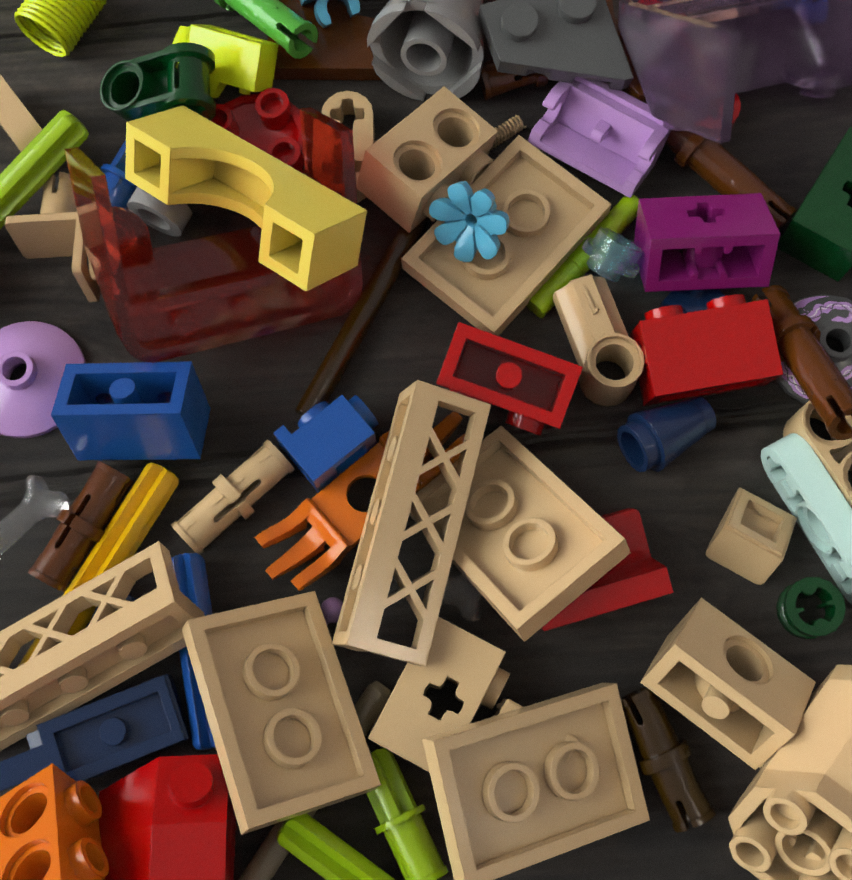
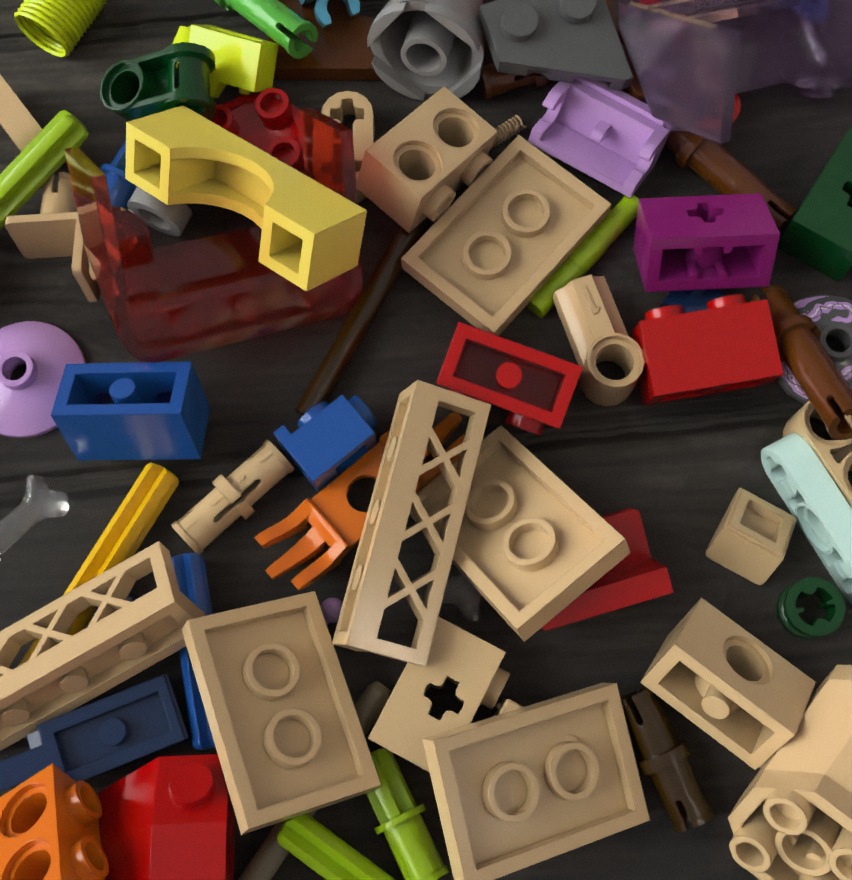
(81, 527): reddish brown pin -> none
(469, 221): medium azure plant -> none
(612, 255): clear light blue plate -> none
(663, 433): dark blue cone -> none

